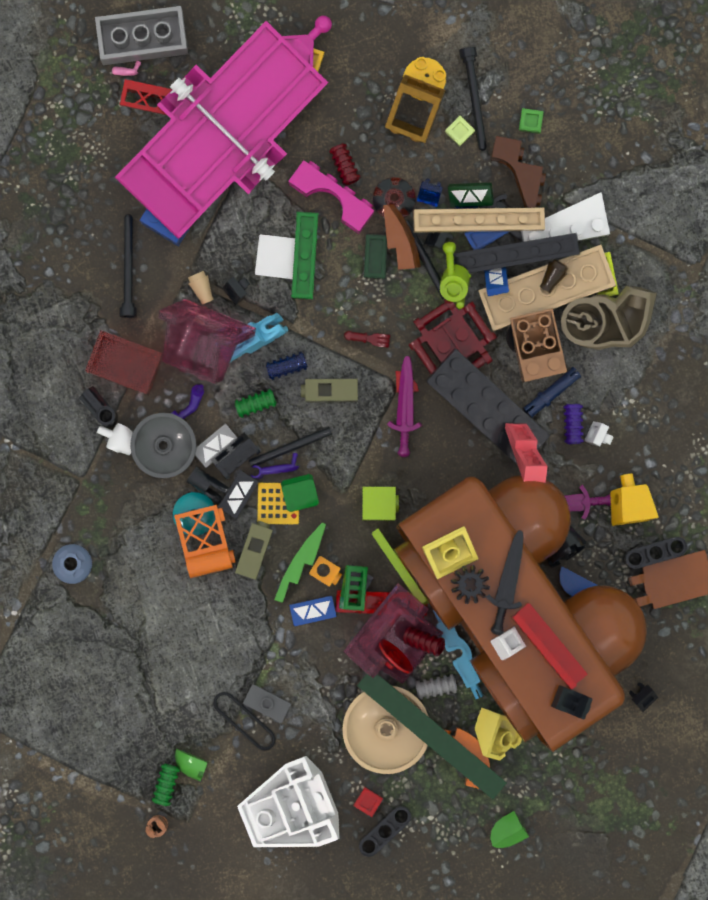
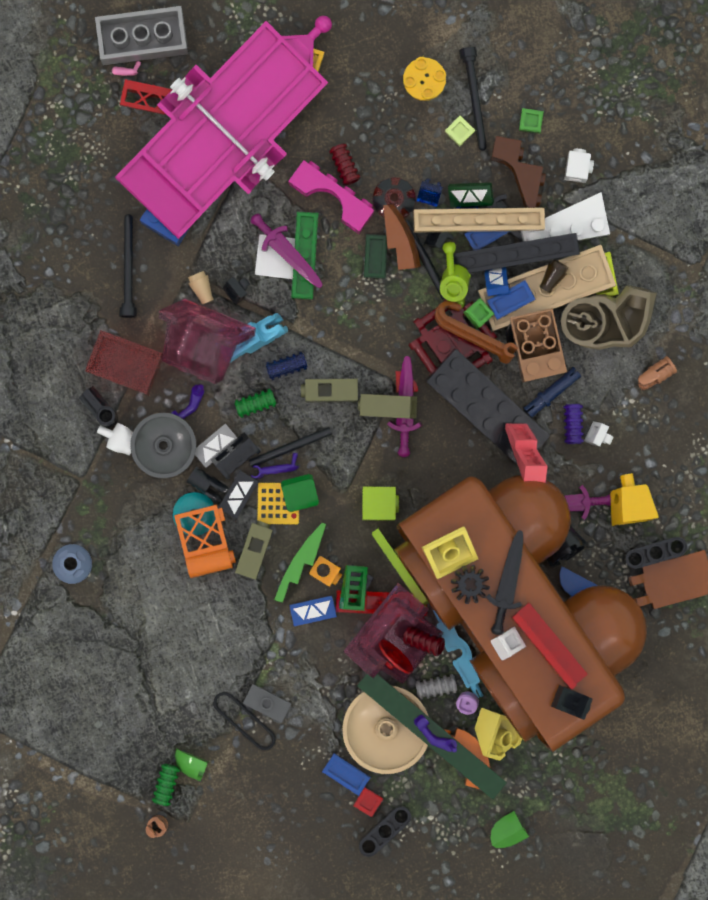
(285, 249): none -> magenta sword
(291, 809): white wedge -> none
(346, 774): none -> blue tile
(375, 339): dark red piece -> none
(388, 406): none -> olive brick
(419, 90): pearl gold window -> none
(443, 743): none -> dark purple piece
(467, 703): none -> lavender tile
(478, 313): none -> bright green tile
(503, 351): none -> dark orange piece
(513, 300): none -> blue tile
(578, 165): none -> white brick
(644, 697): black tile -> none
(657, 373): none -> nougat hinge

